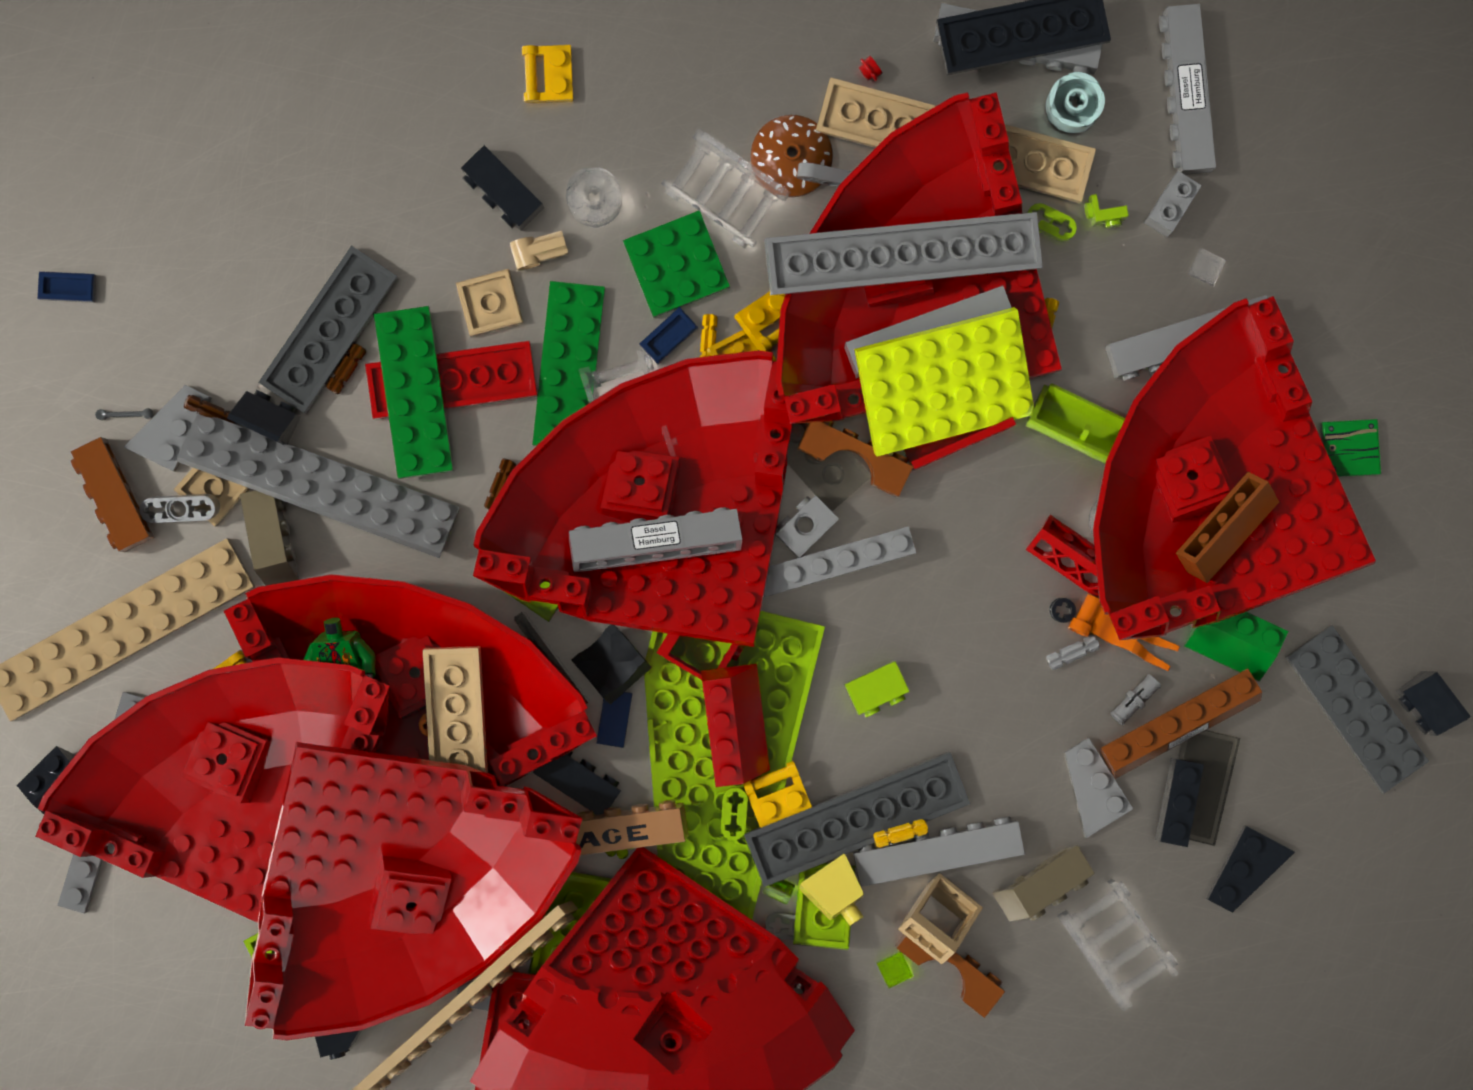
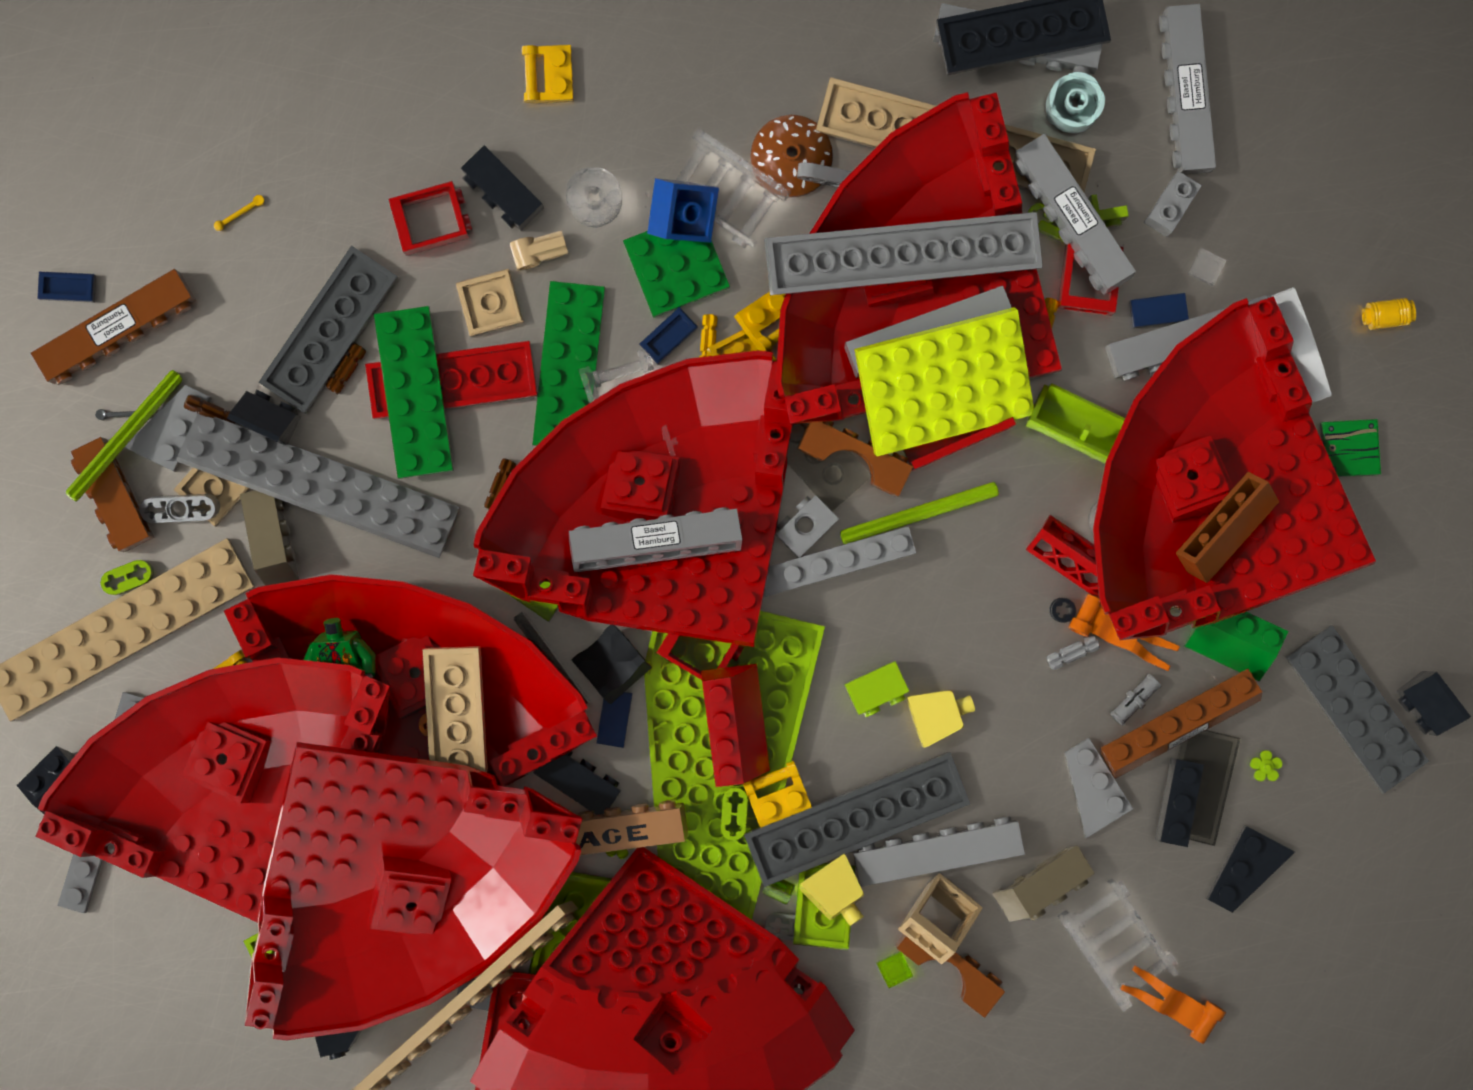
(113, 327): none -> dark orange brick
(123, 436): none -> lime axle
(125, 571): none -> lime beam
(258, 201): none -> yellow hinge
(397, 207): none -> red window
(682, 210): none -> blue slope
(870, 69): red plate -> none
(900, 833): yellow axle -> none
(919, 513): none -> lime axle
(938, 714): none -> light yellow torso
(1073, 214): none -> light grey brick
(1082, 304): none -> red window
(1159, 310): none -> dark blue tile
(1178, 1006): none -> orange flag
(1266, 766): none -> lime plant
(1304, 347): none -> white slope
(1389, 313): none -> yellow head

